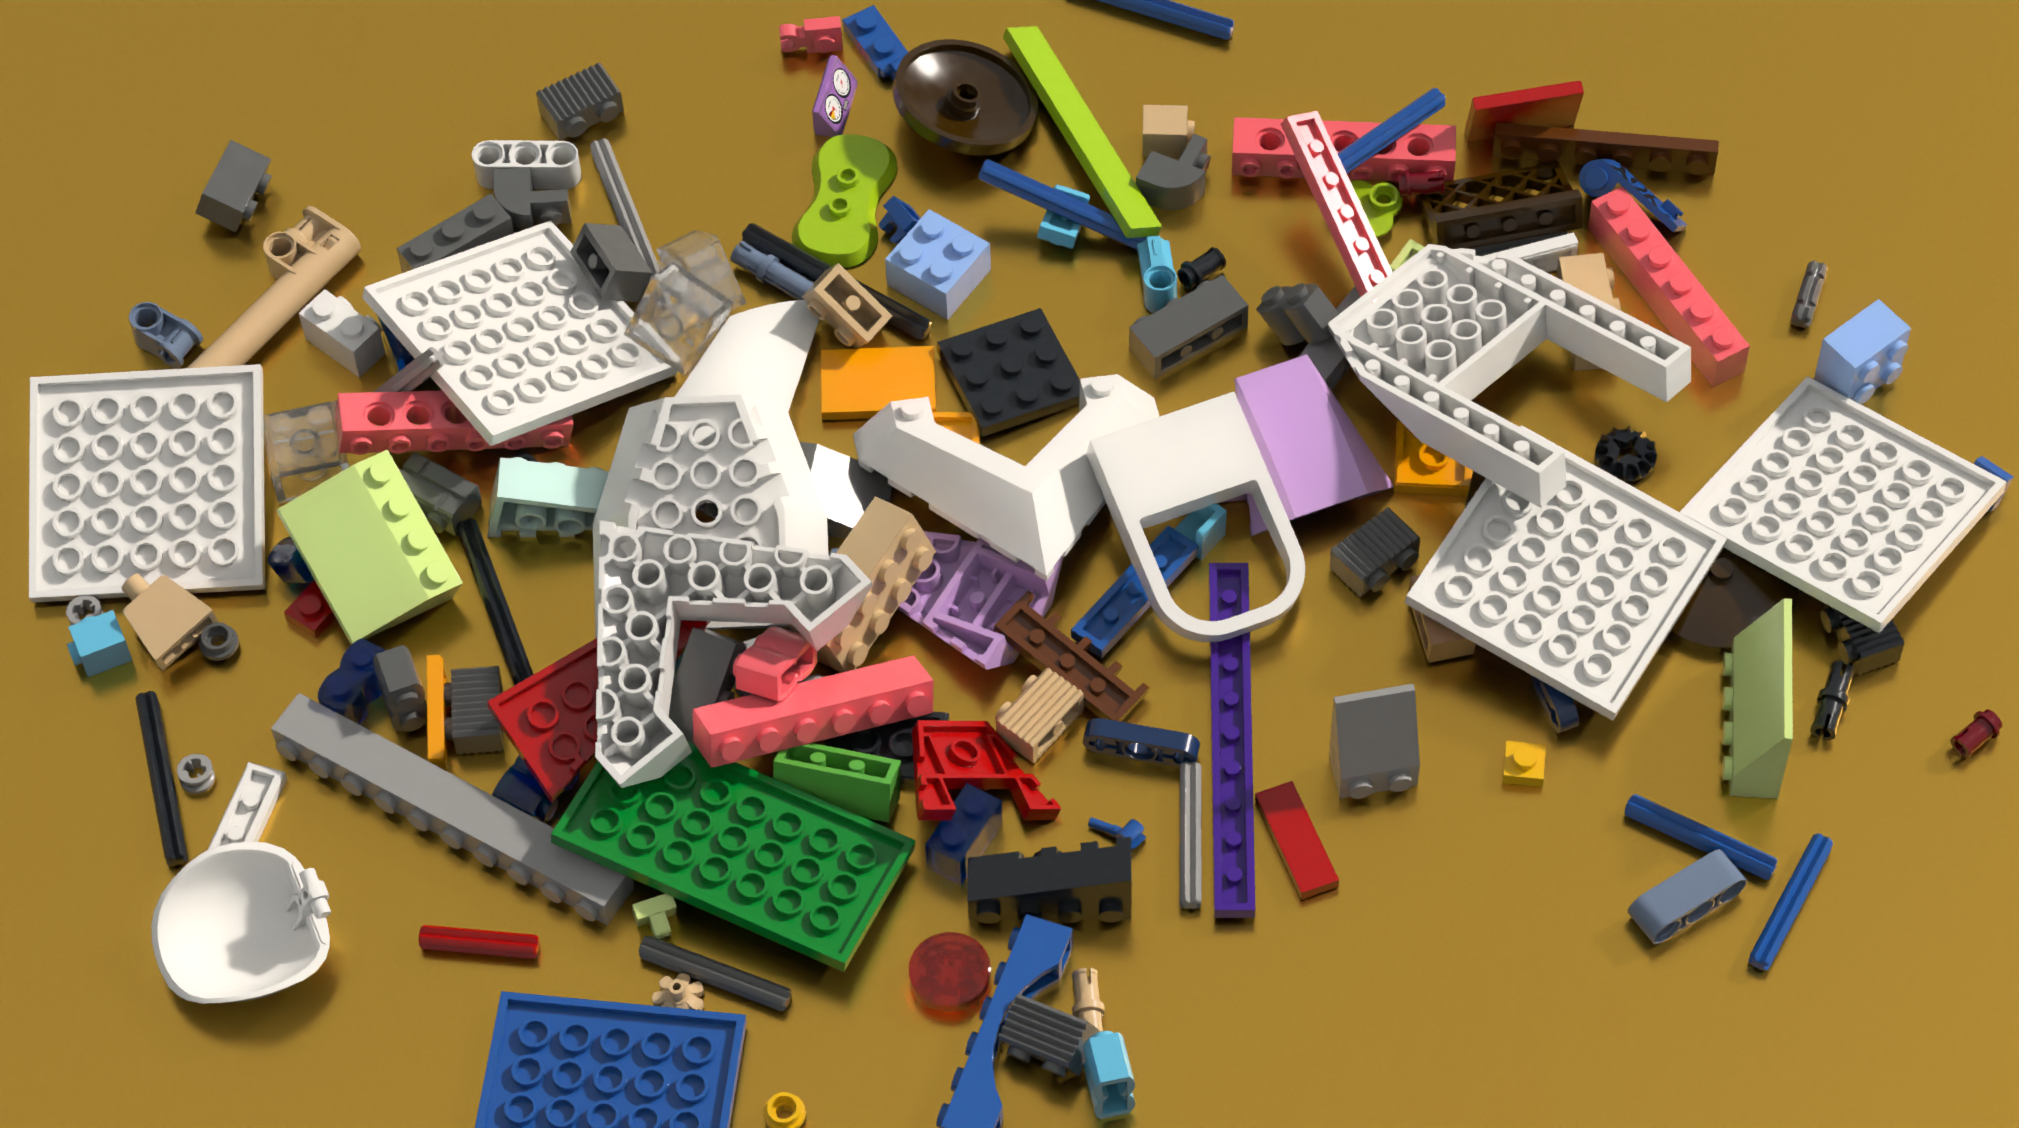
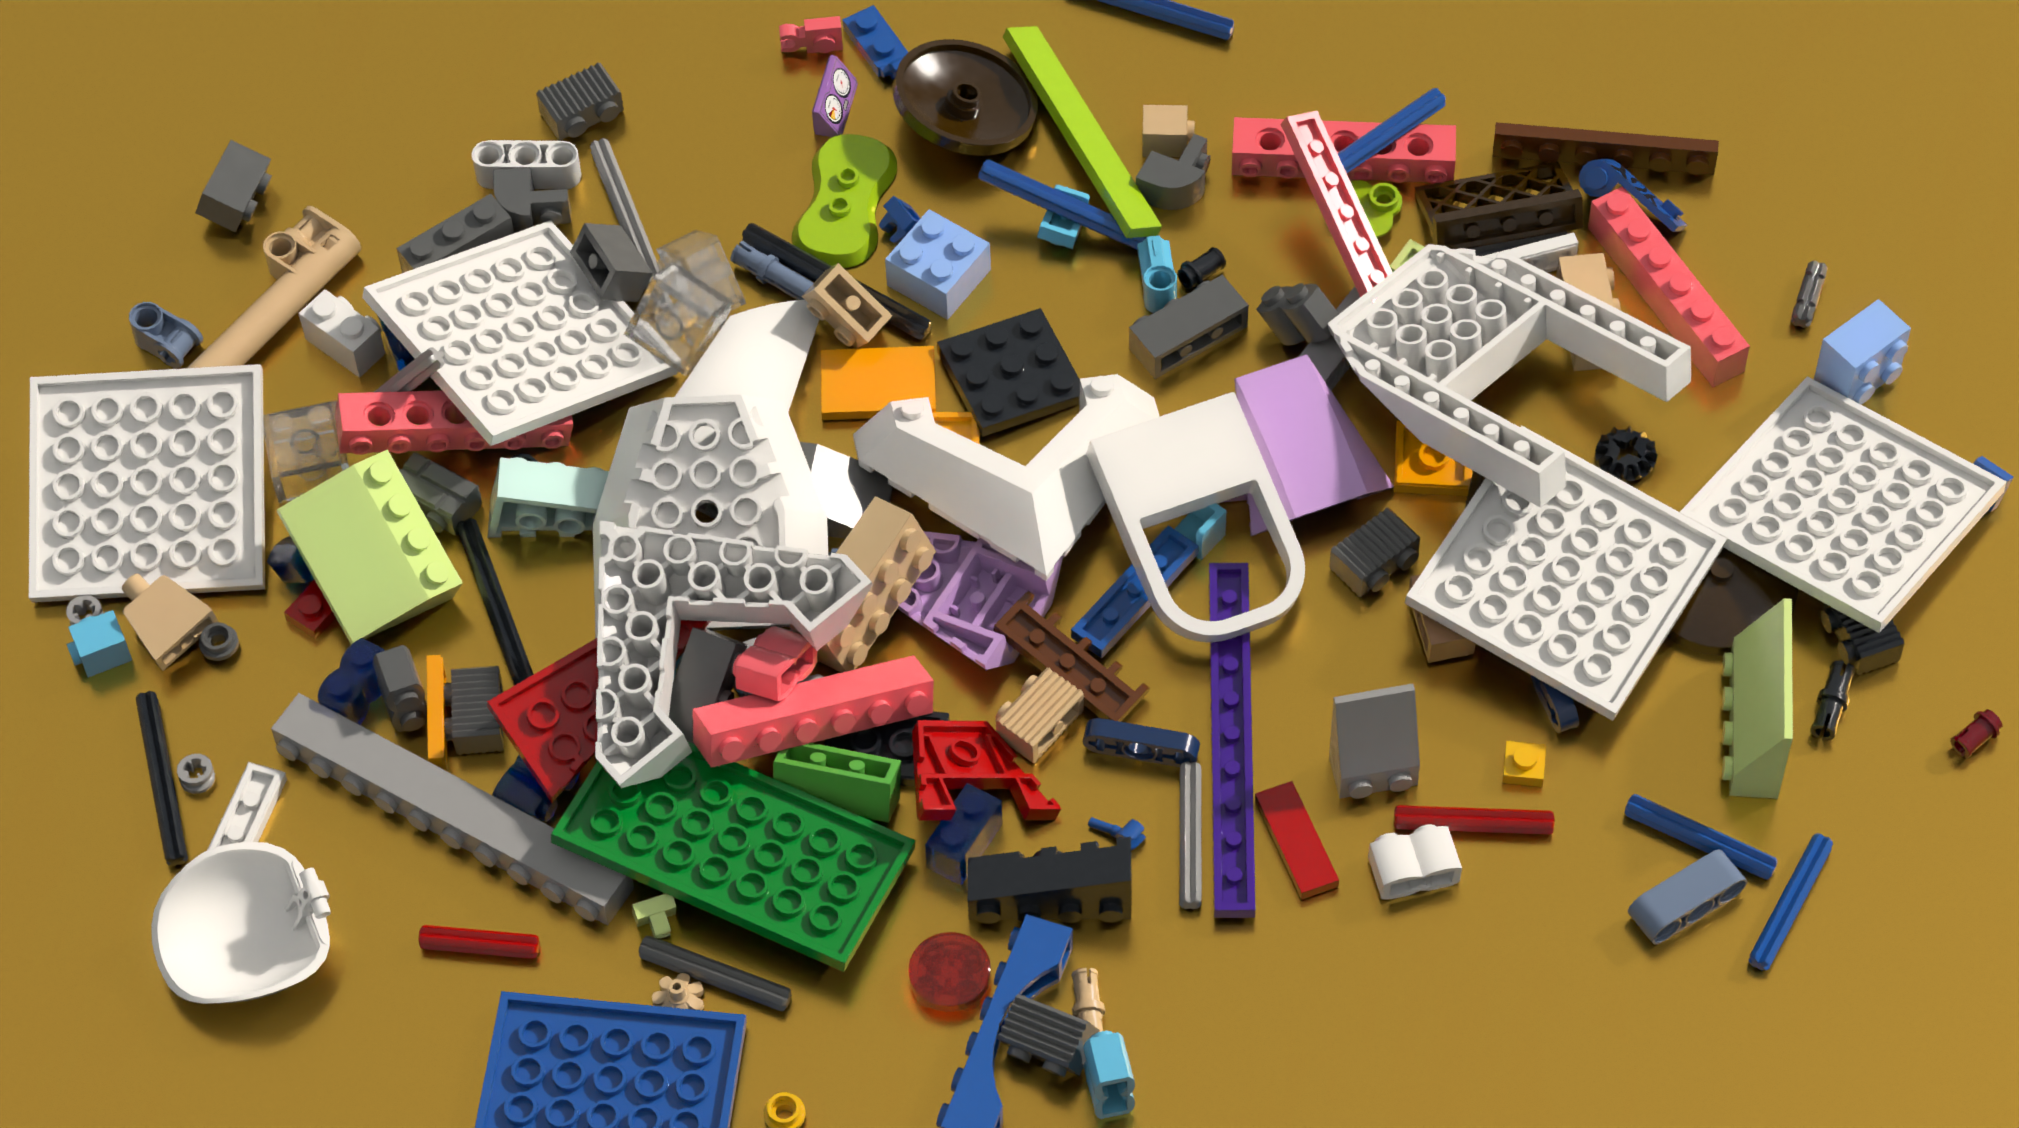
(1414, 861): none -> white brick
(1421, 183): dark red pin -> none
(1475, 819): none -> red axle
(1538, 106): red tile -> none

